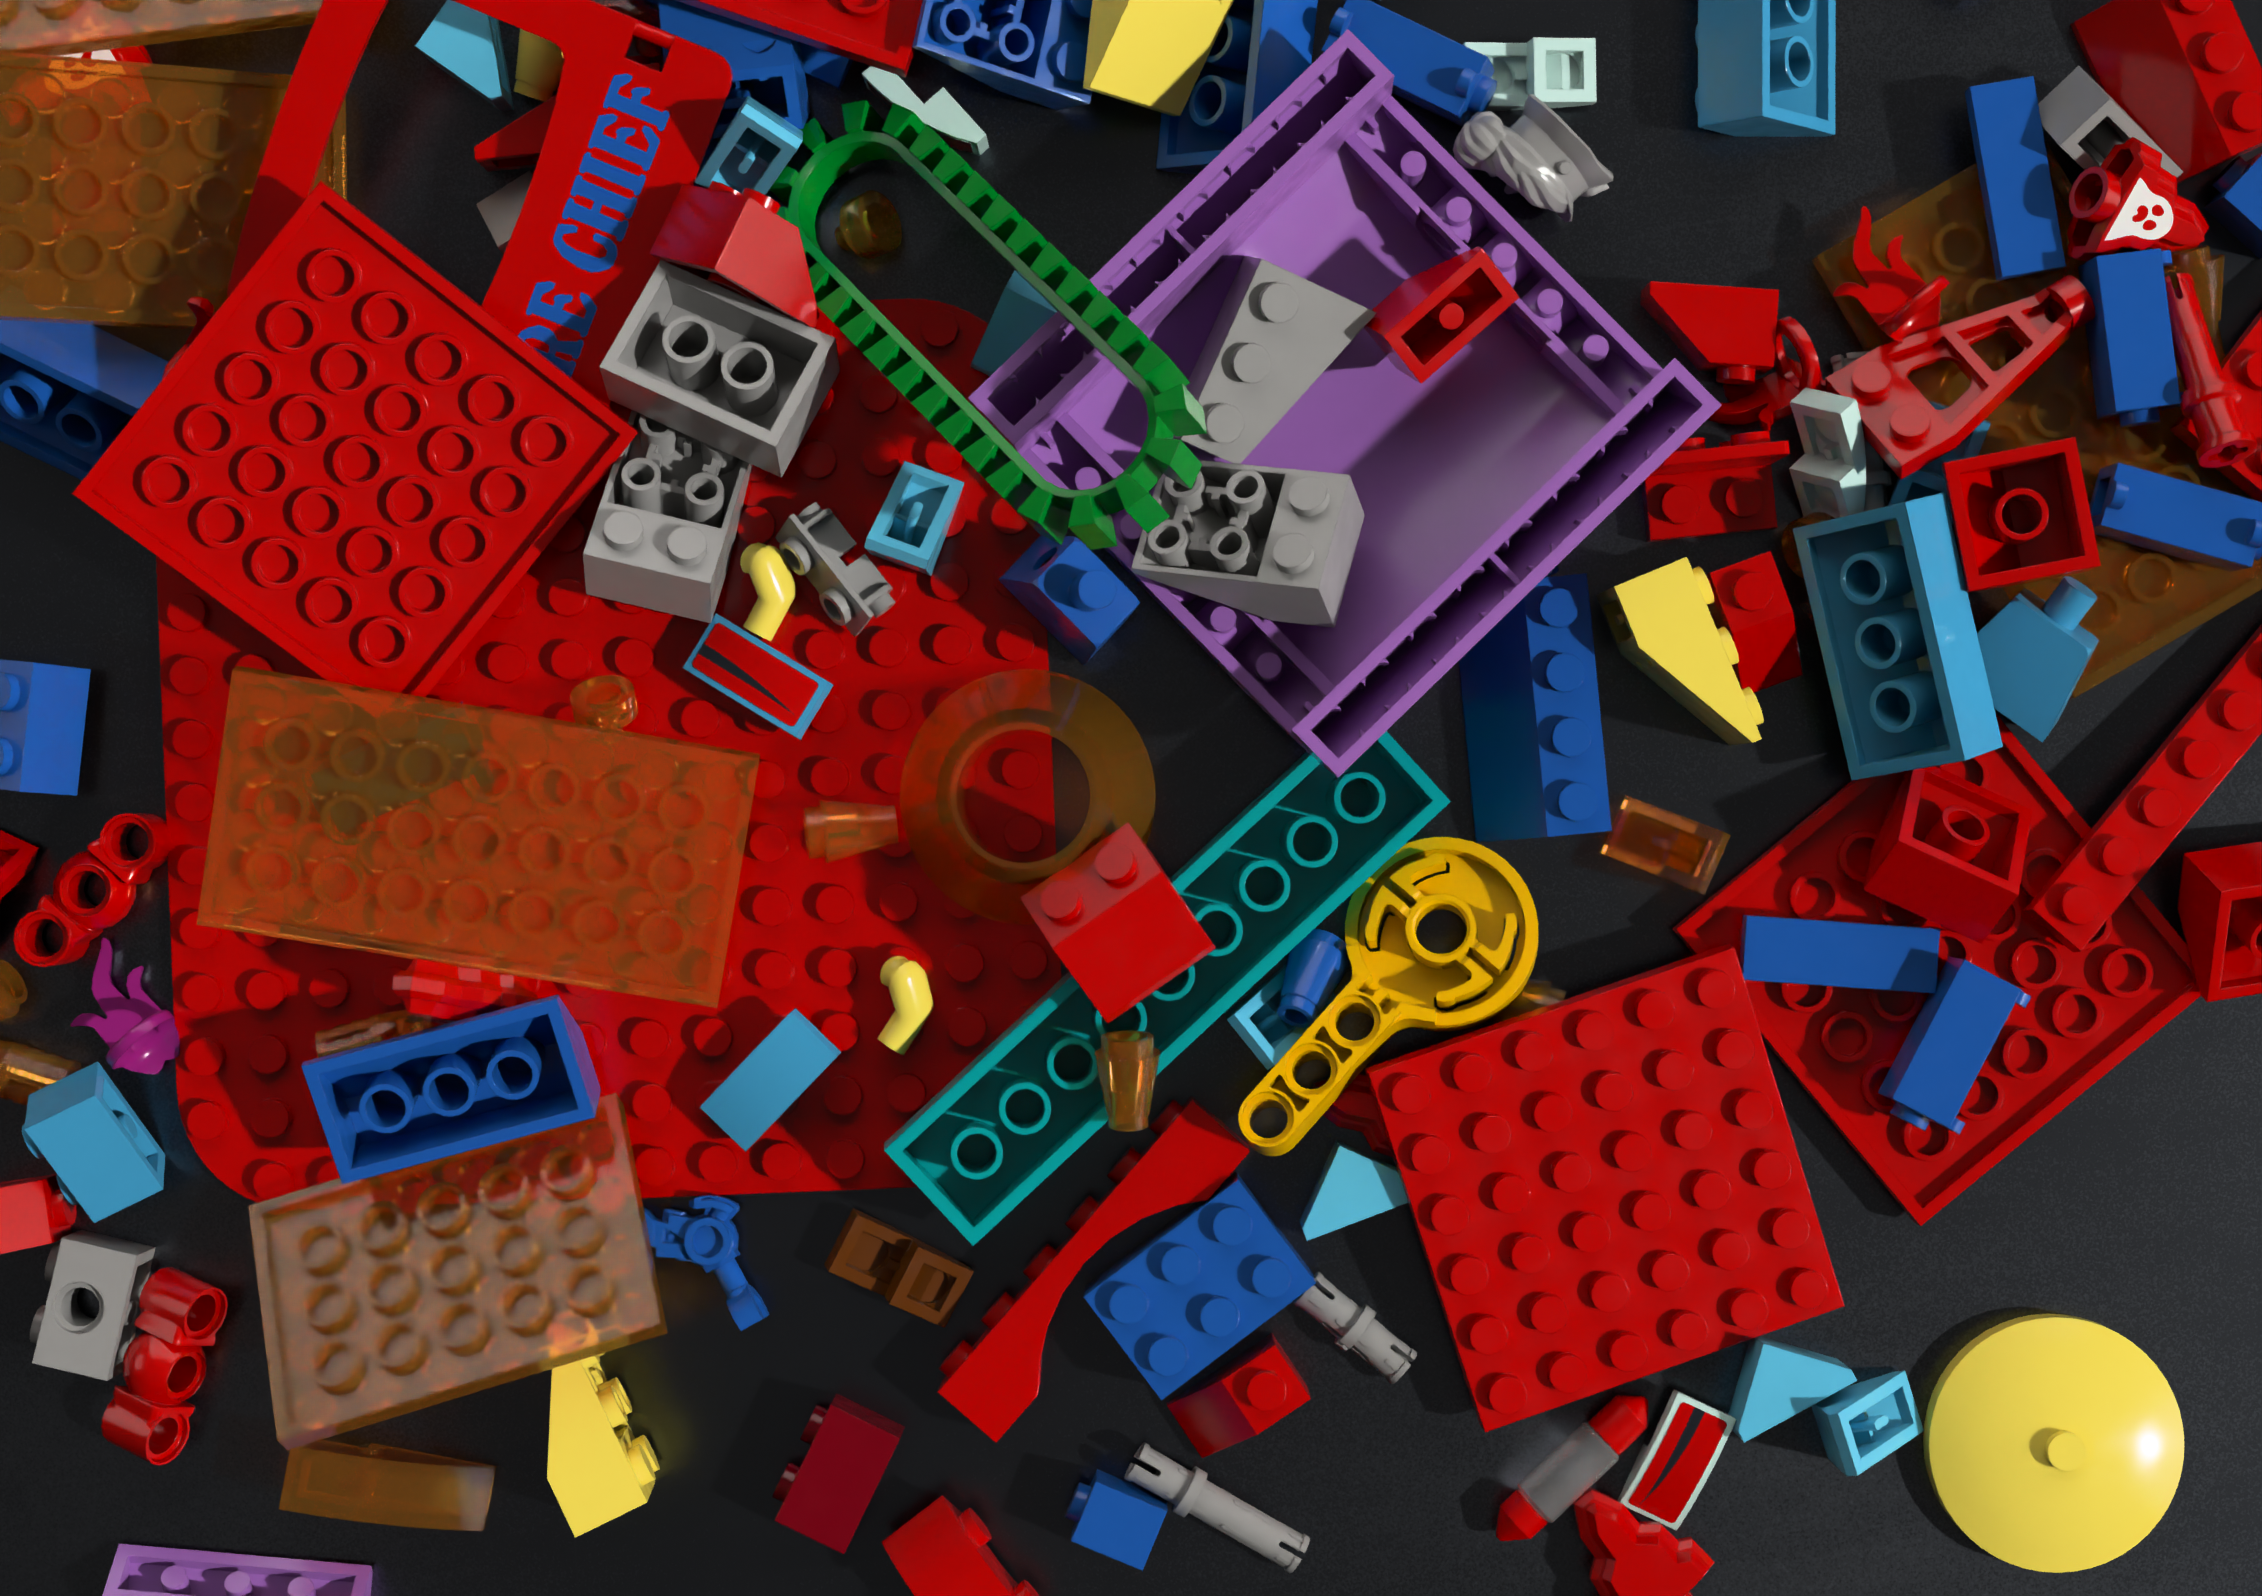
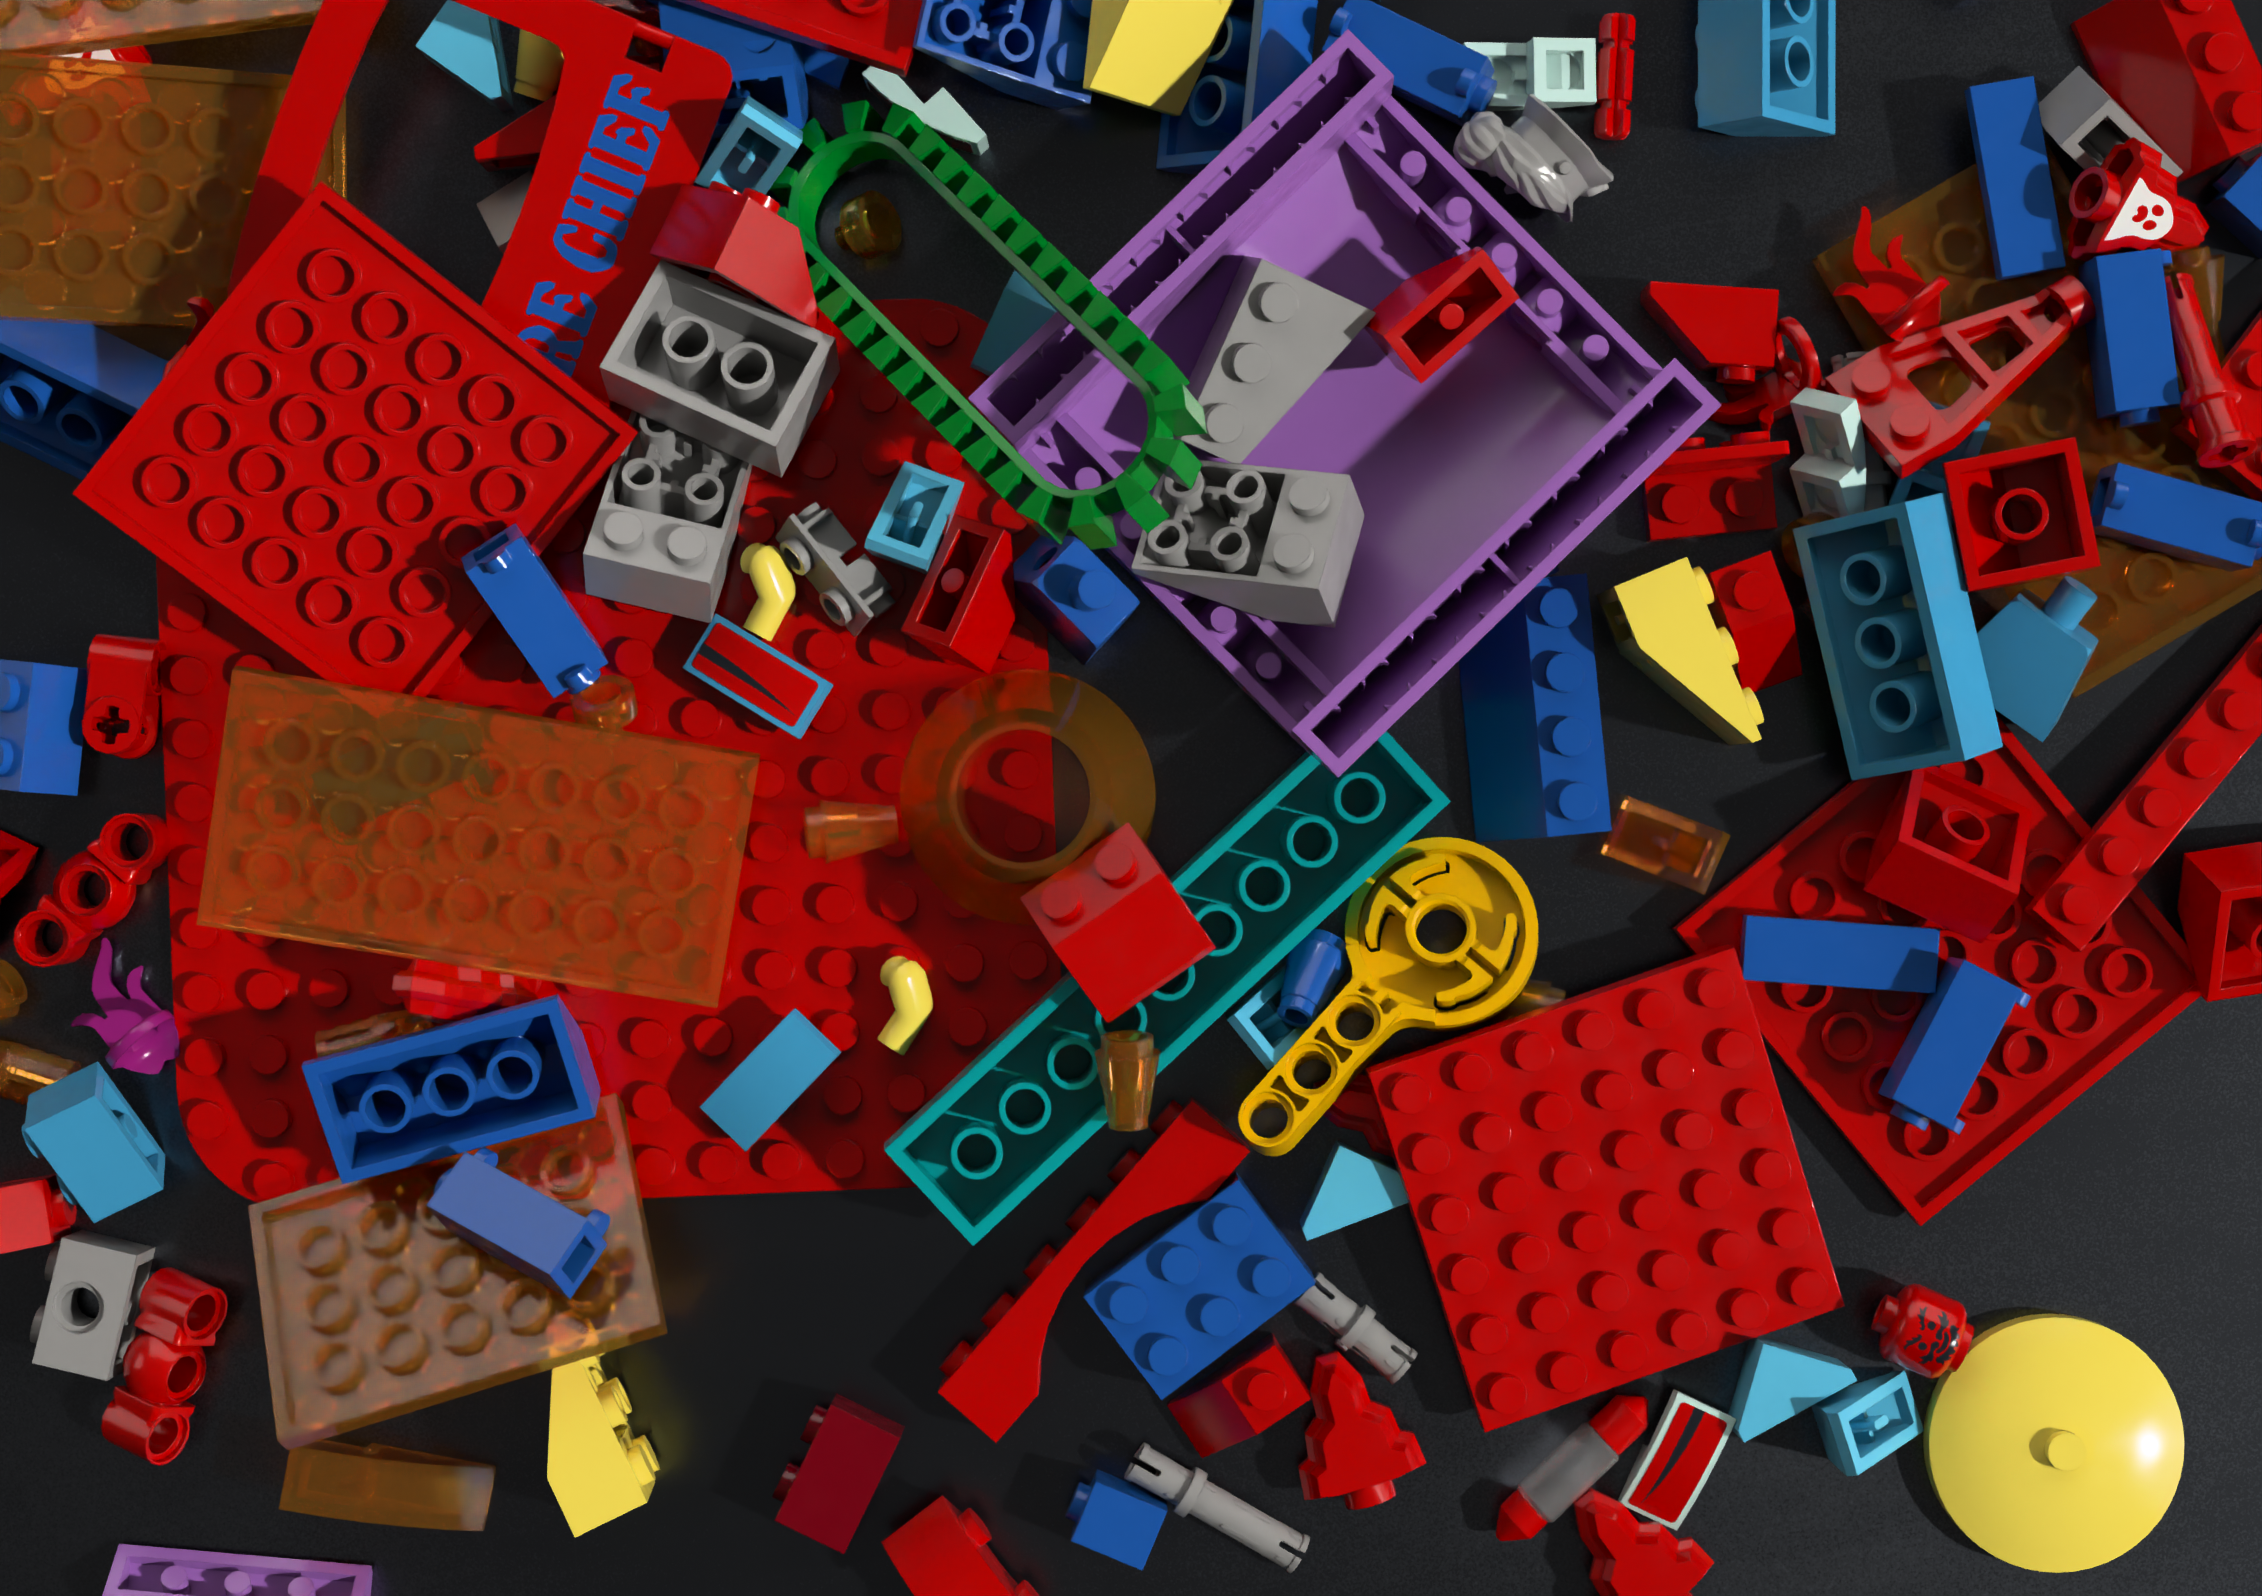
(123, 687): none -> red piece
(518, 1223): none -> blue brick
(535, 612): none -> blue brick
(712, 1244): blue piece -> none
(898, 1268): reddish brown slope -> none
(966, 596): none -> red slope
(1352, 1439): none -> red rock
(1614, 76): none -> red axle
(1923, 1331): none -> red head

